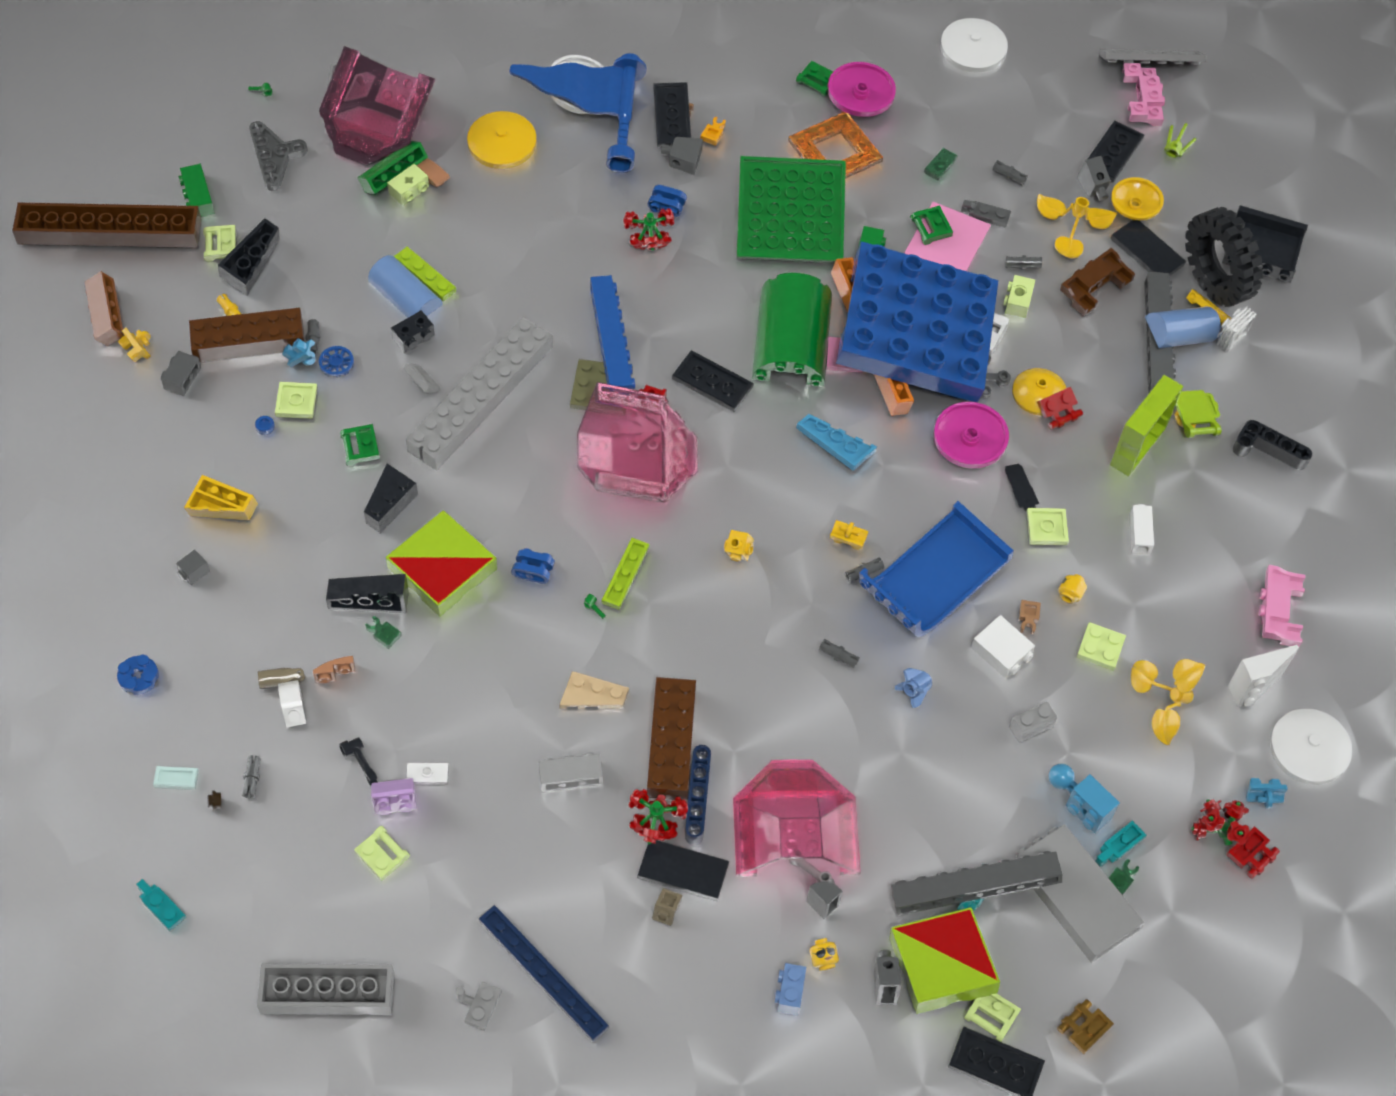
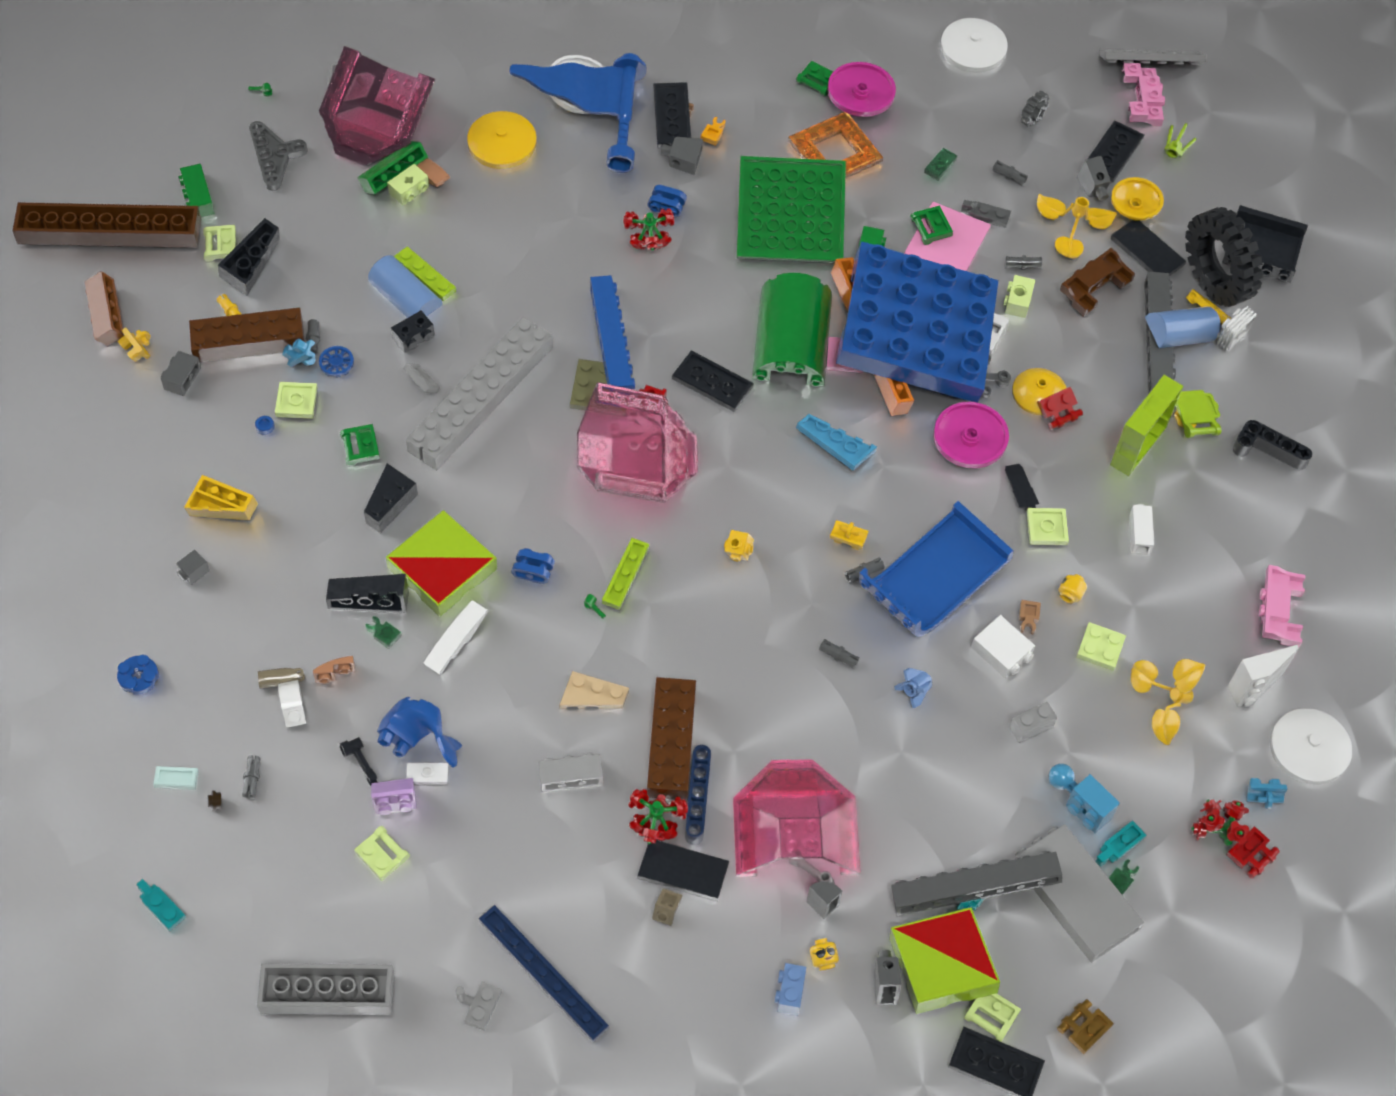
(409, 723): none -> blue hips
(455, 637): none -> white slope
(1035, 108): none -> dark grey gear

